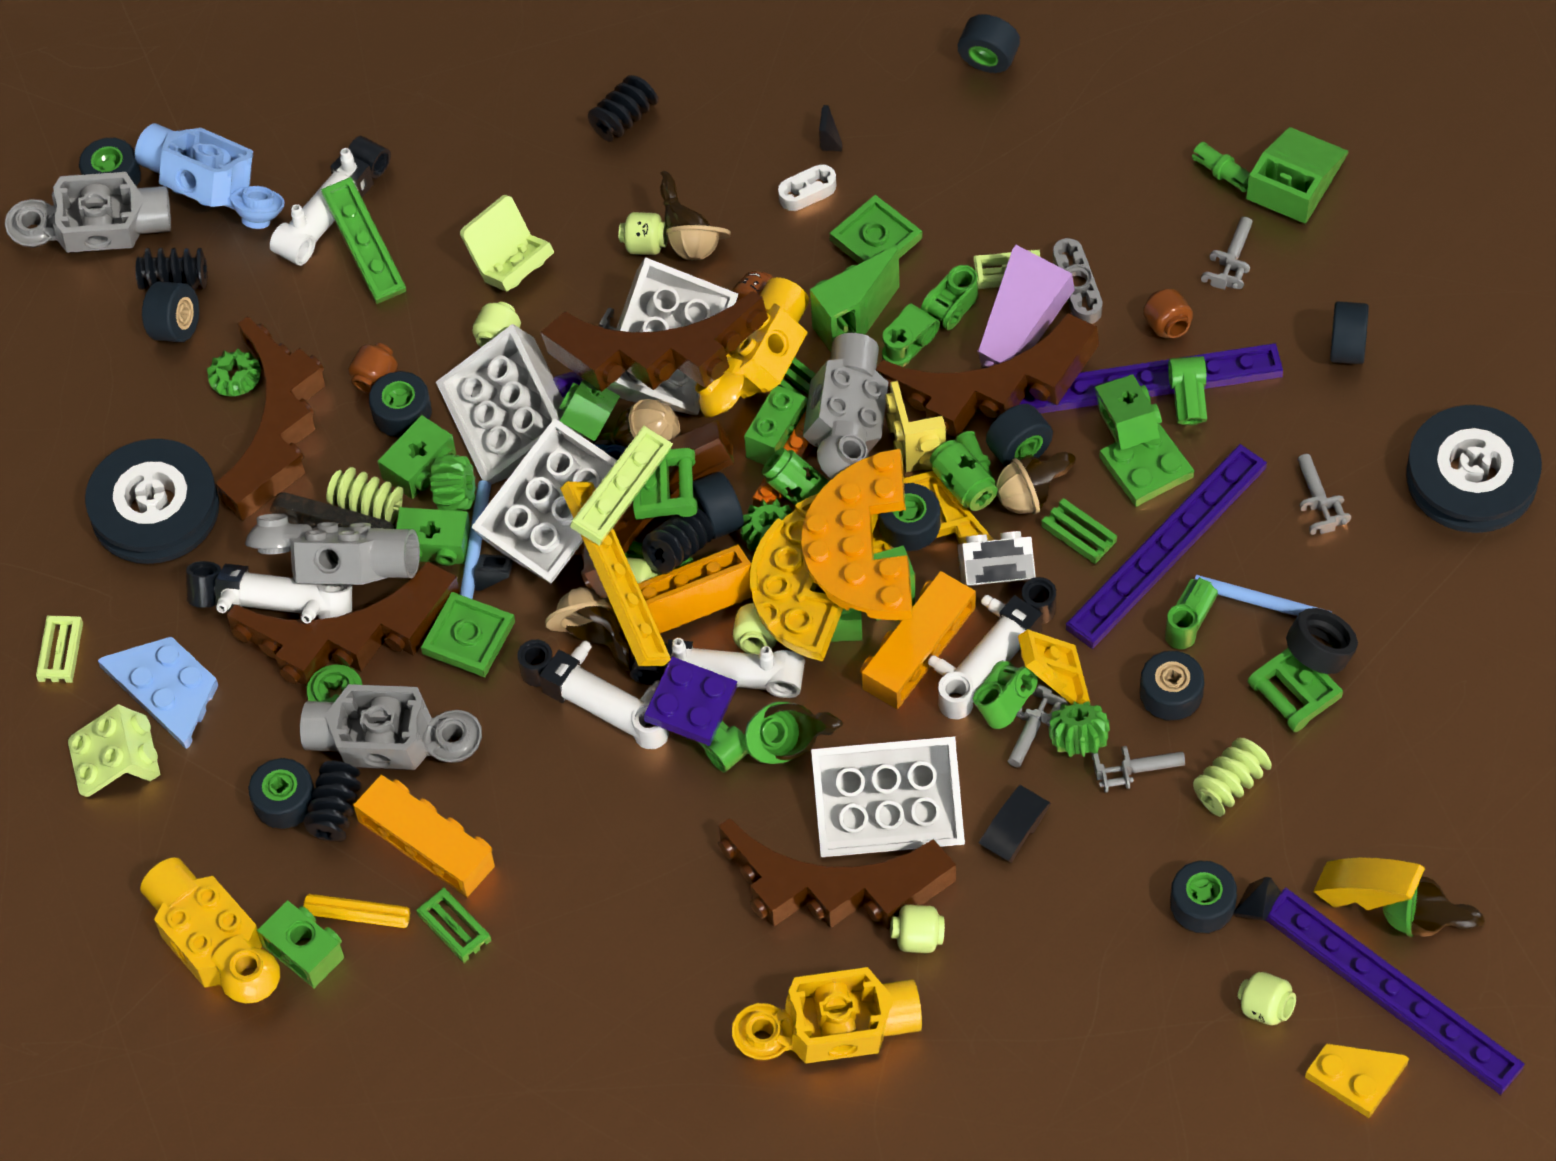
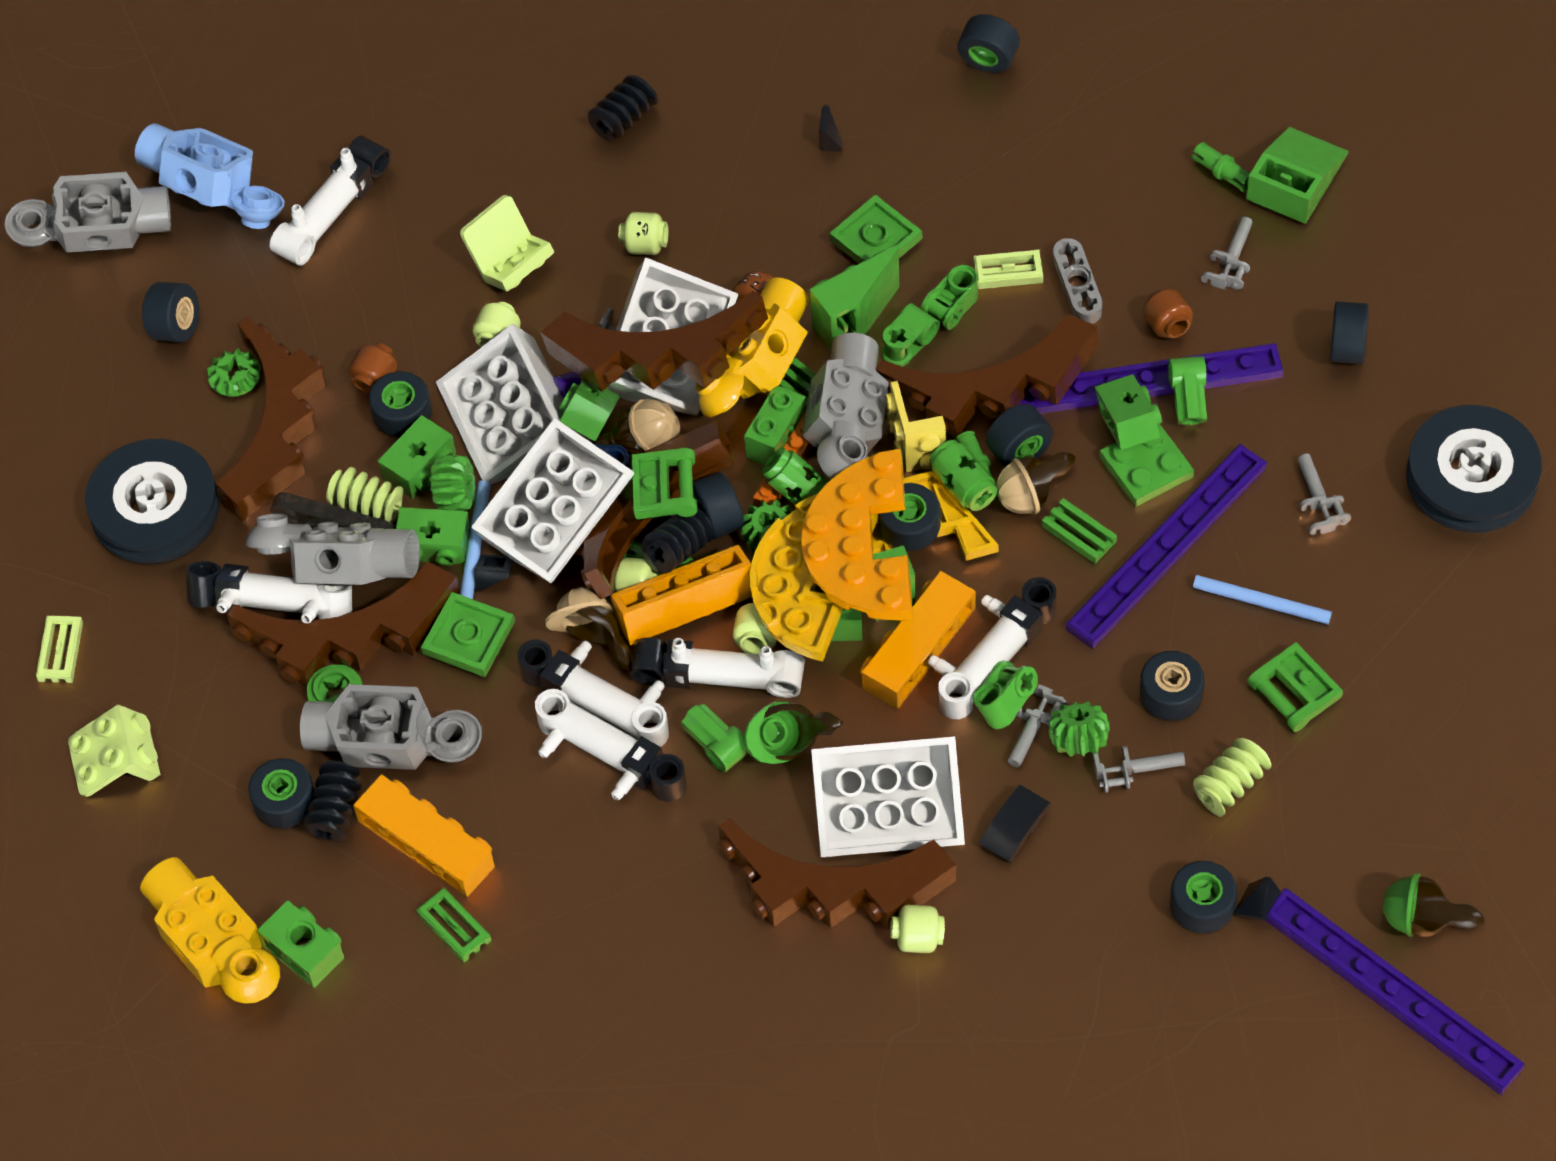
(110, 156): black wheel -> none
(165, 684): light blue wing -> none
(172, 268): black piece -> none
(357, 910): yellow axle -> none
(363, 240): bright green tile -> none
(620, 586): yellow tile -> none
(621, 485): yellowish green tile -> none
(637, 759): none -> white piece
(687, 230): piece -> none
(690, 701): dark purple plate -> none
(807, 187): white beam -> none
(830, 1017): yellow brick -> none
(996, 559): brick -> none
(1024, 306): lavender slope -> none
(1055, 664): yellow wing -> none
(1190, 613): bright green piece -> none
(1267, 998): yellowish green head -> none
(1311, 651): black tyre -> none
(1356, 1075): yellow wing -> none
(1368, 882): yellow slope -> none

